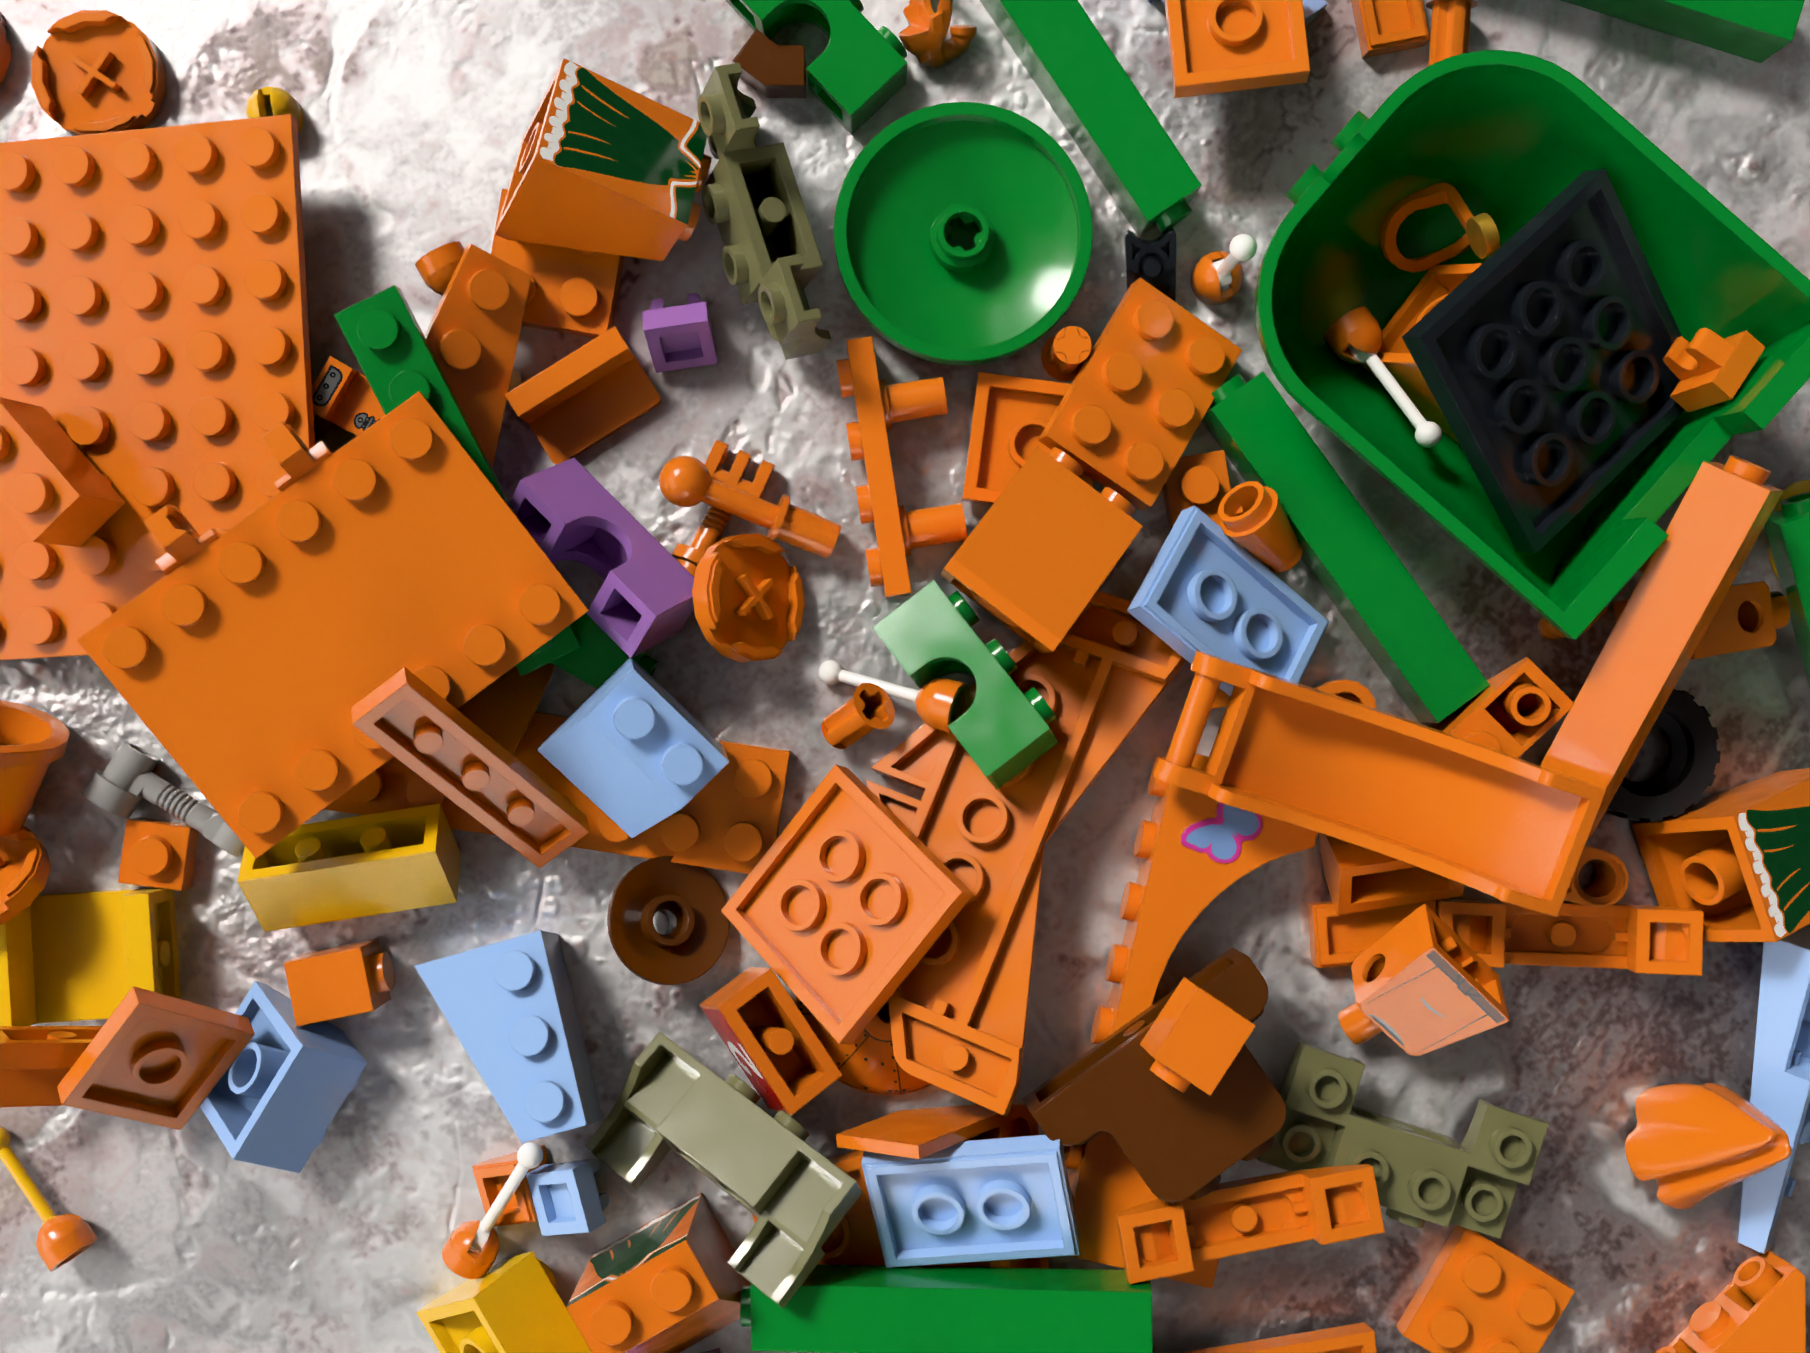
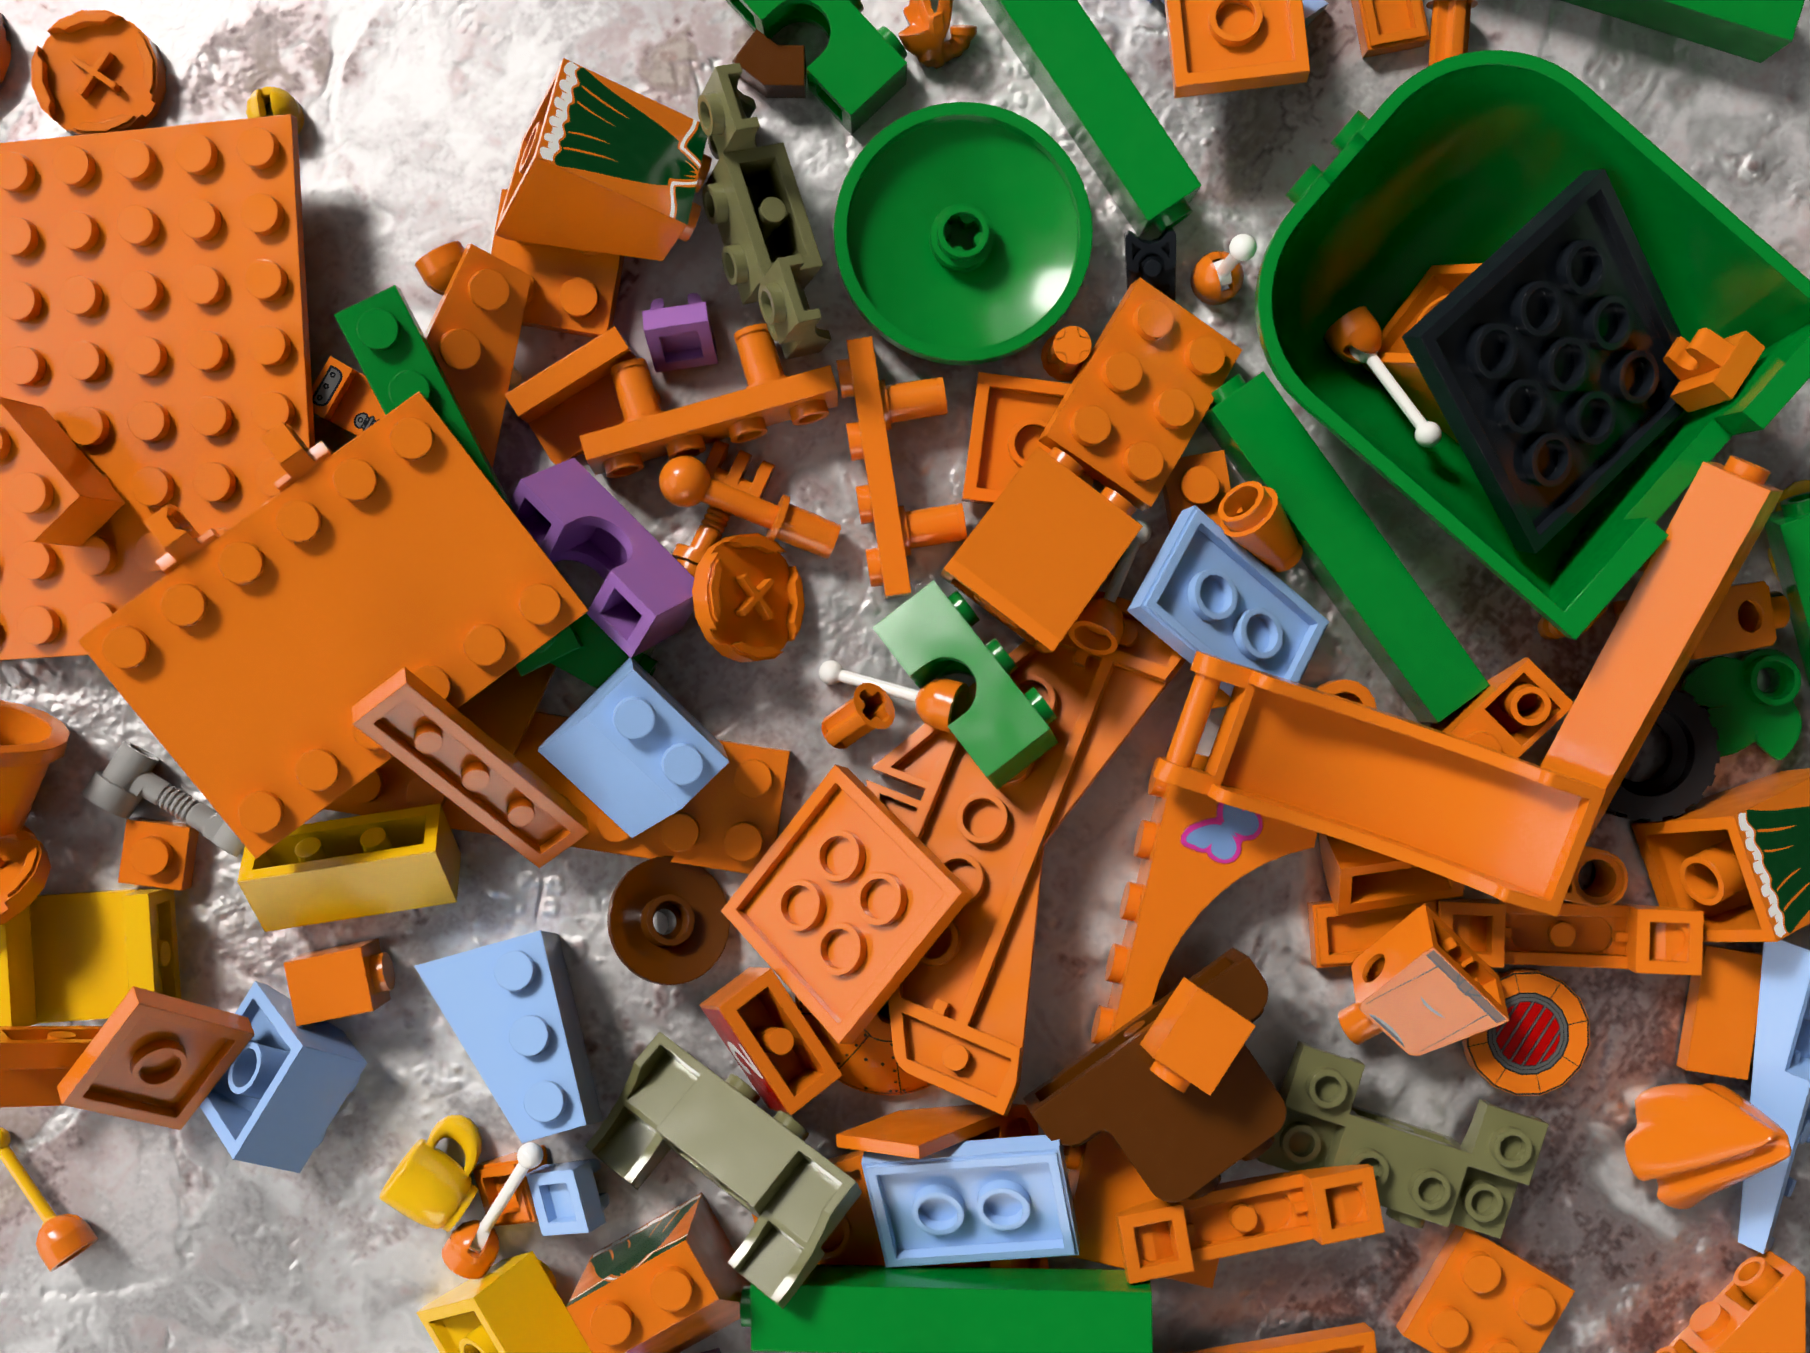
(431, 1184): none -> yellow piece
(685, 430): none -> orange plate
(1101, 621): none -> orange hinge
(1480, 229): orange piece -> none
(1540, 1041): none -> tile
(1721, 1013): none -> orange tile
(1741, 709): none -> green plate

